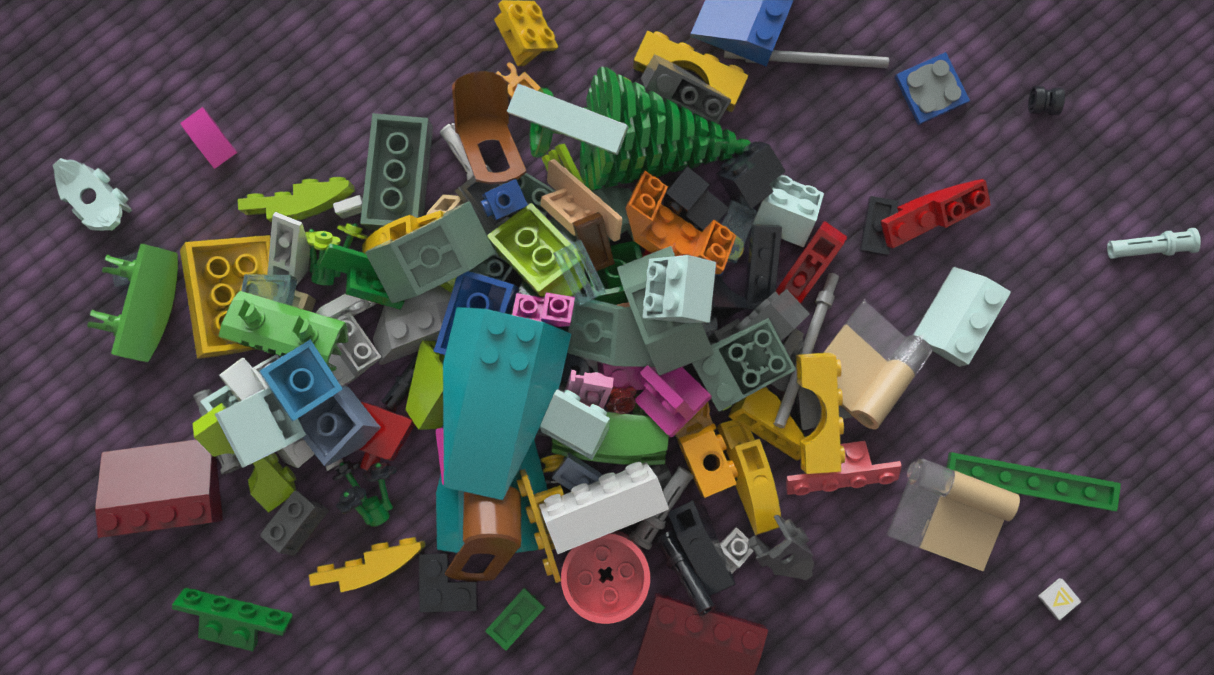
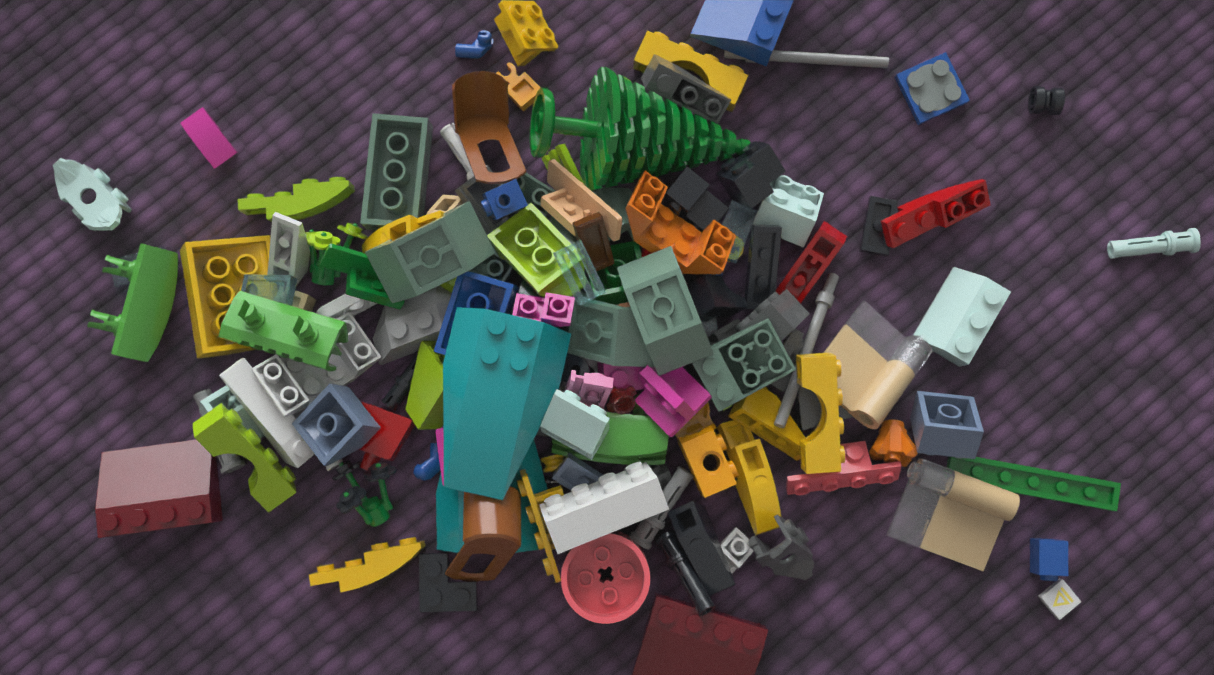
(231, 620): green bracket -> none
(258, 427): light aqua slope -> none
(293, 523): dark grey bracket -> none
(300, 380): dark azure slope -> none
(349, 207): white tile -> none
(430, 467): none -> blue arm
(478, 48): none -> blue arm
(515, 619): green plate -> none
(567, 119): light aqua tile -> none
(679, 289): light aqua slope -> none
(893, 444): none -> orange rock
(946, 425): none -> sand blue brick
(1049, 558): none -> blue brick

